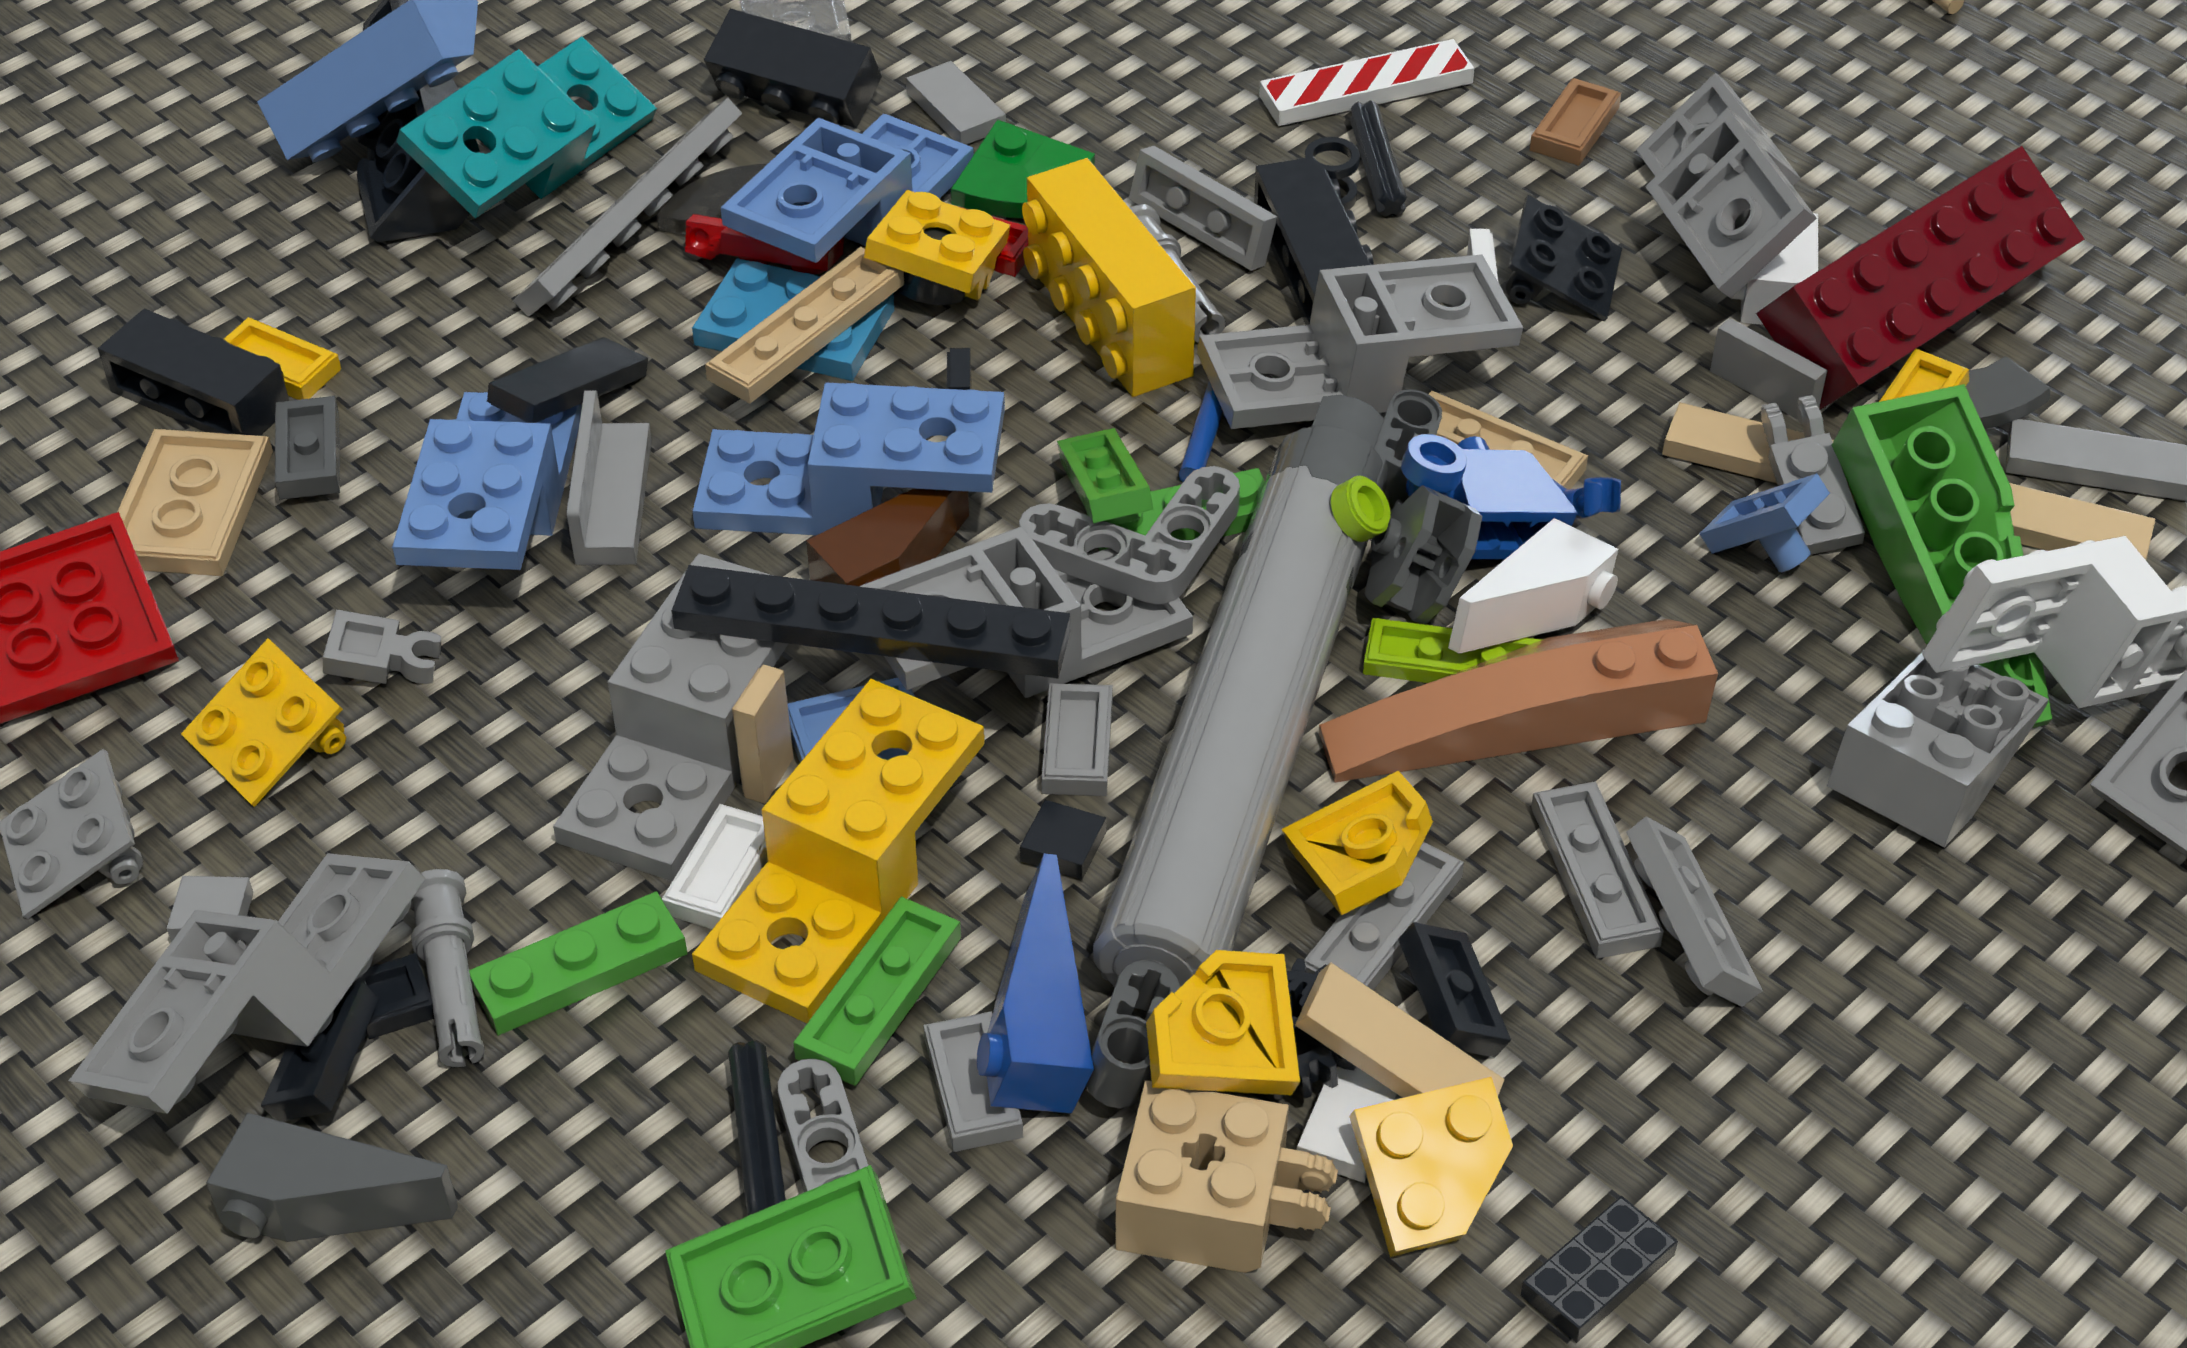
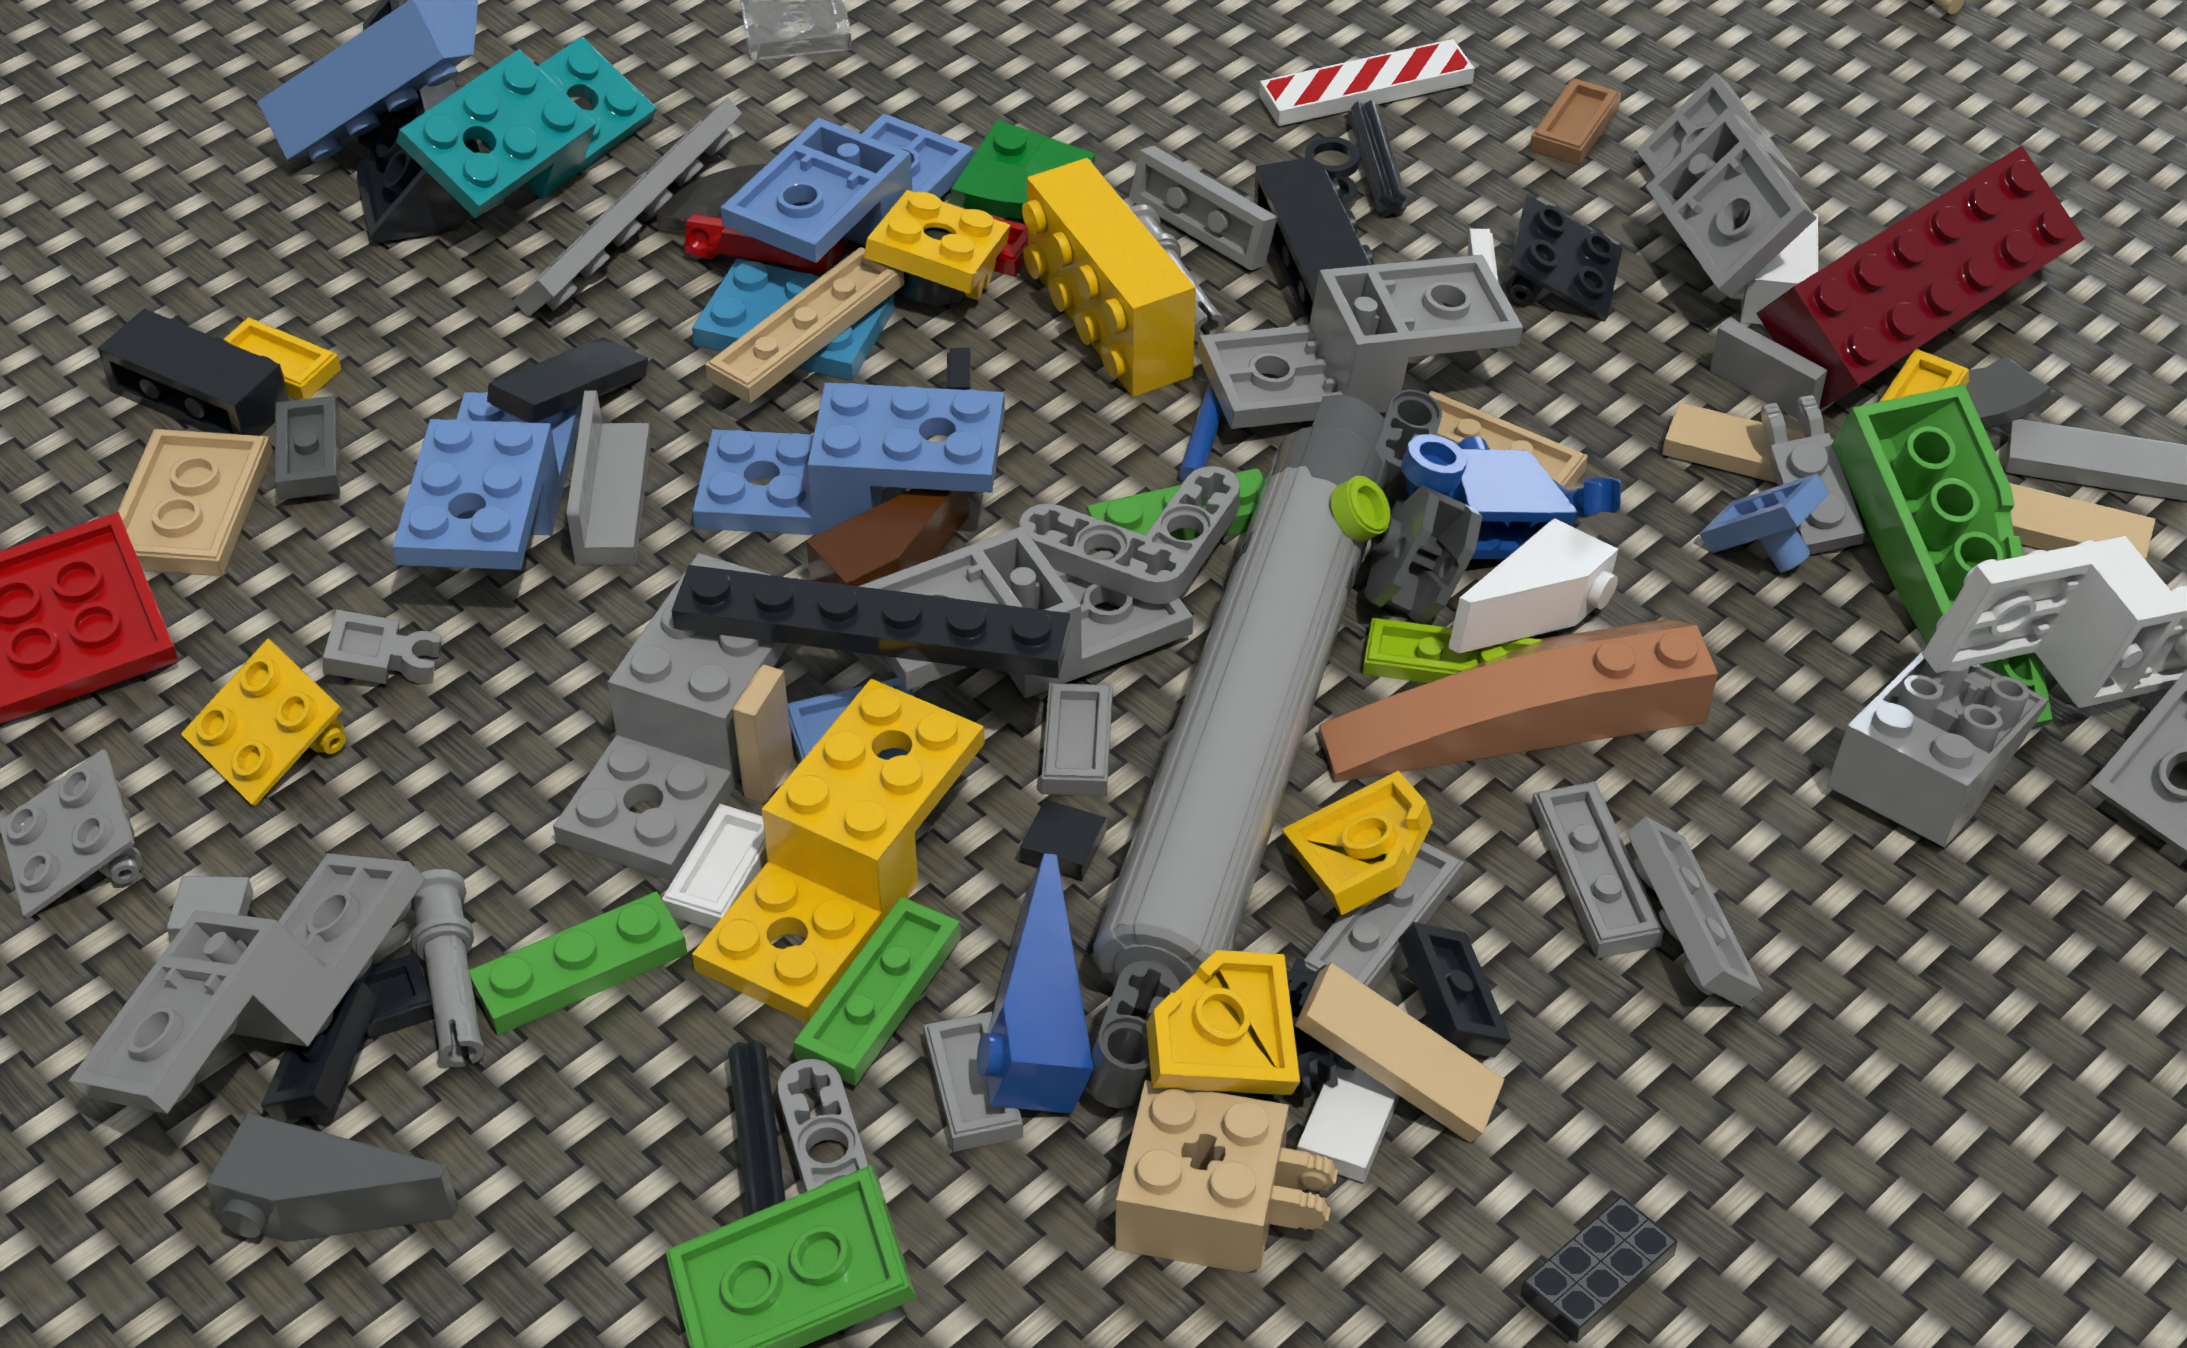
(792, 68): black brick -> none
(954, 102): light grey tile -> none
(1105, 477): bright green plate -> none
(1432, 1161): yellow plate -> none

